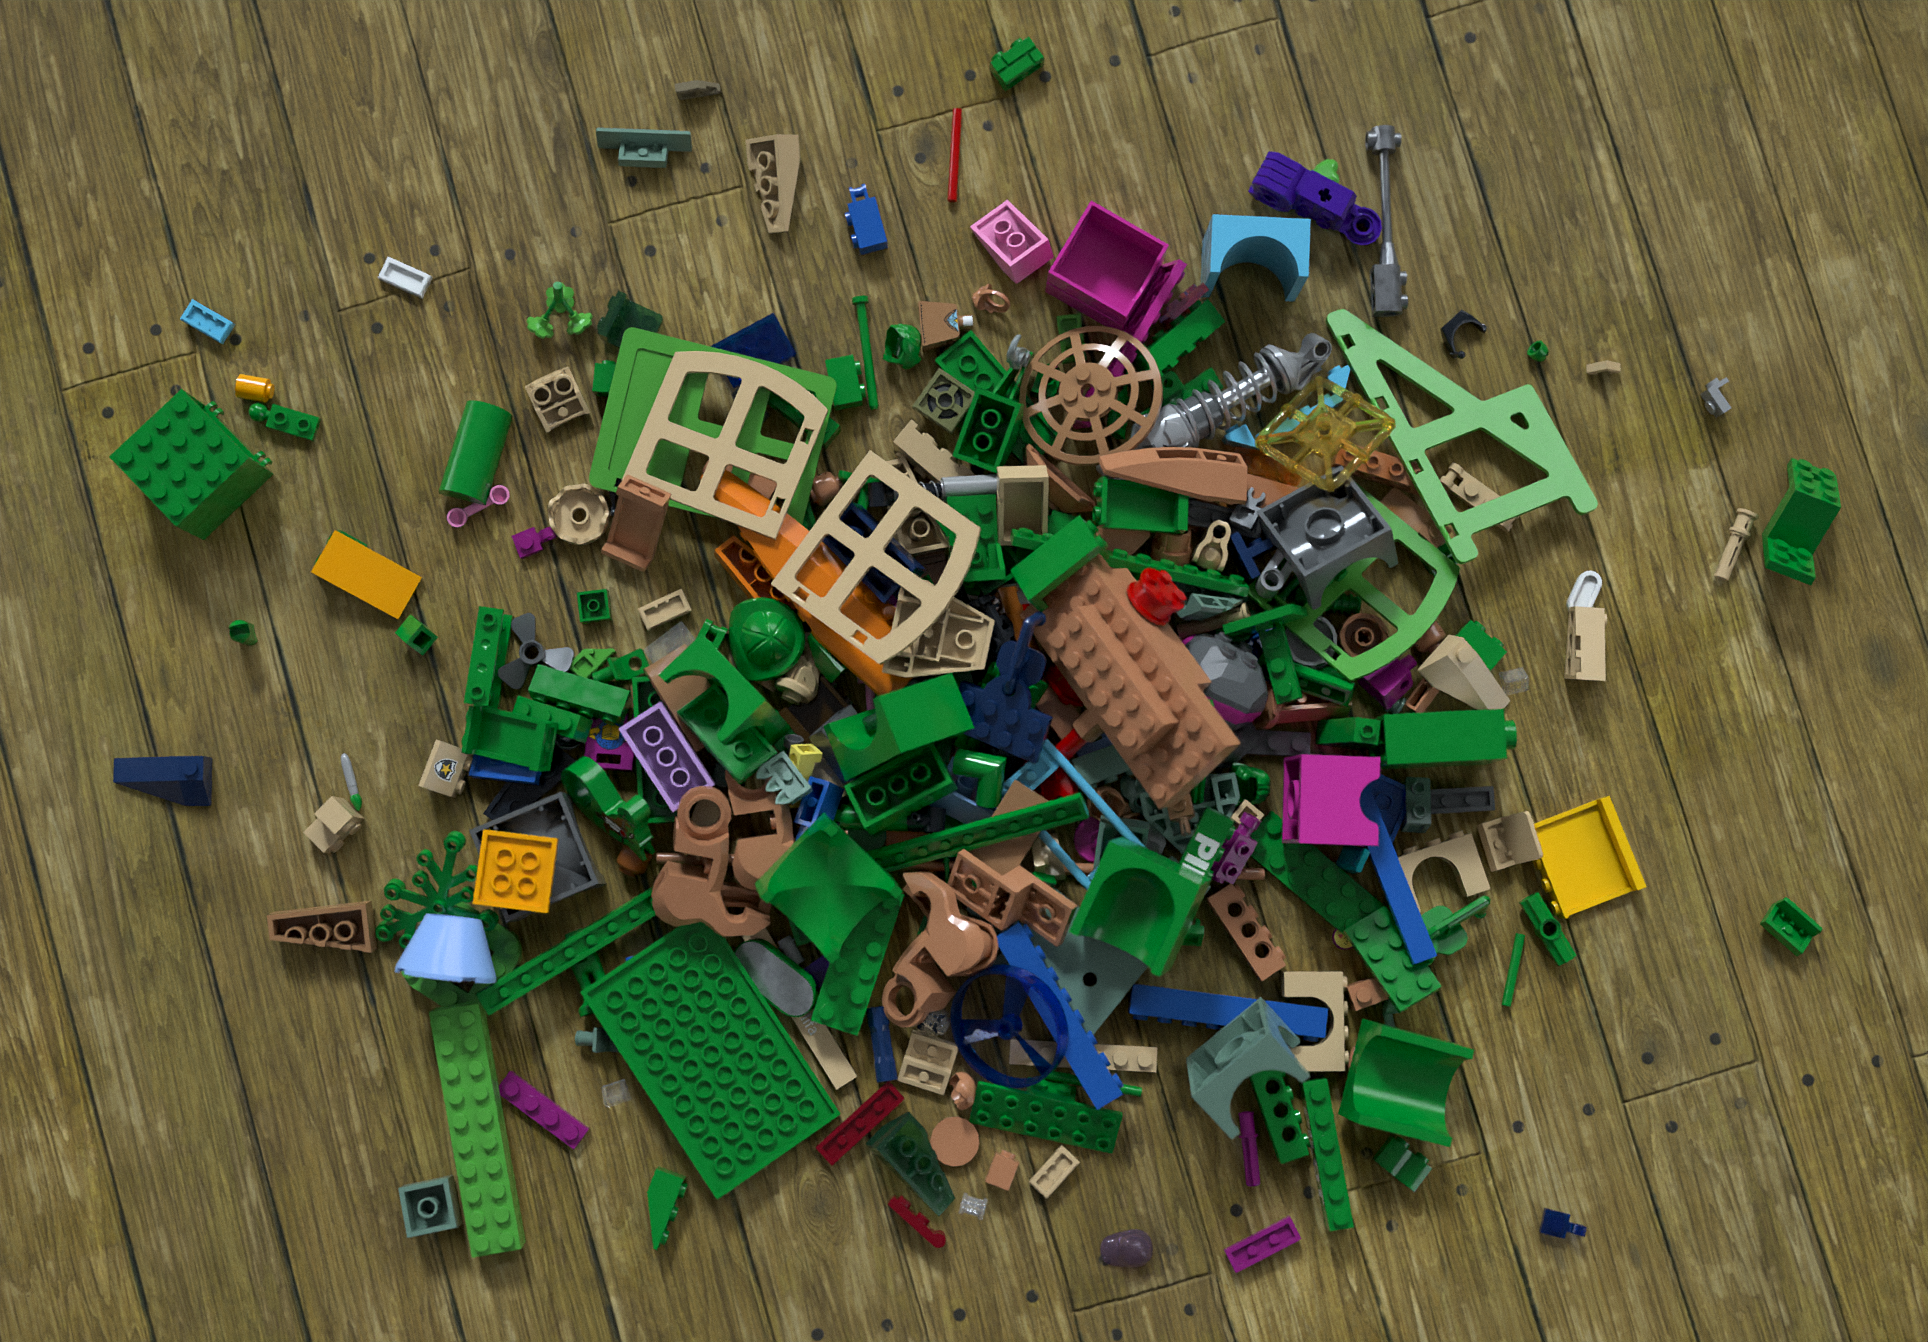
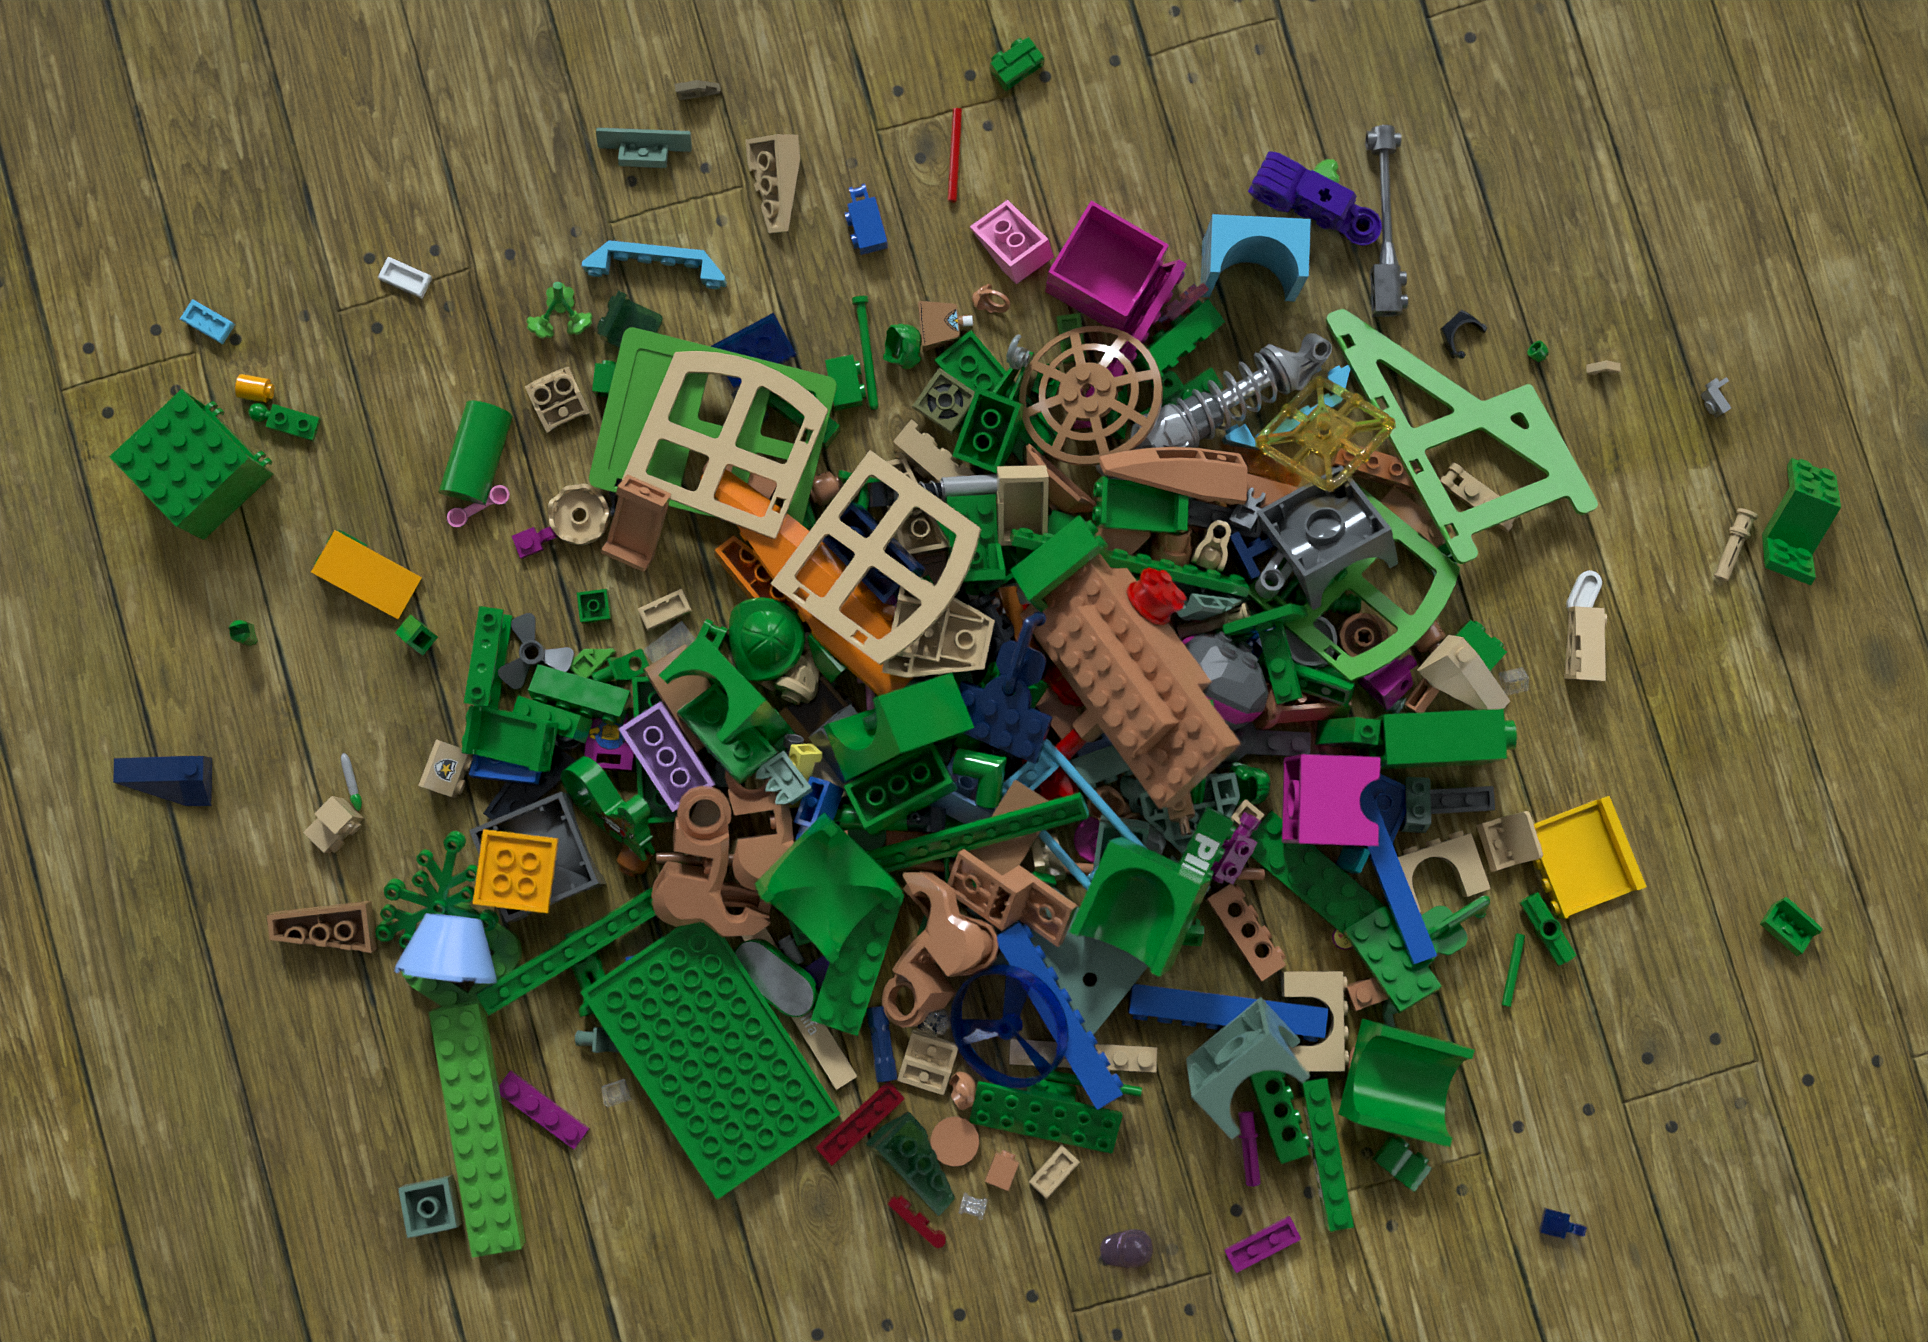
(599, 261): none -> medium azure slope
(662, 1198): green slope -> none

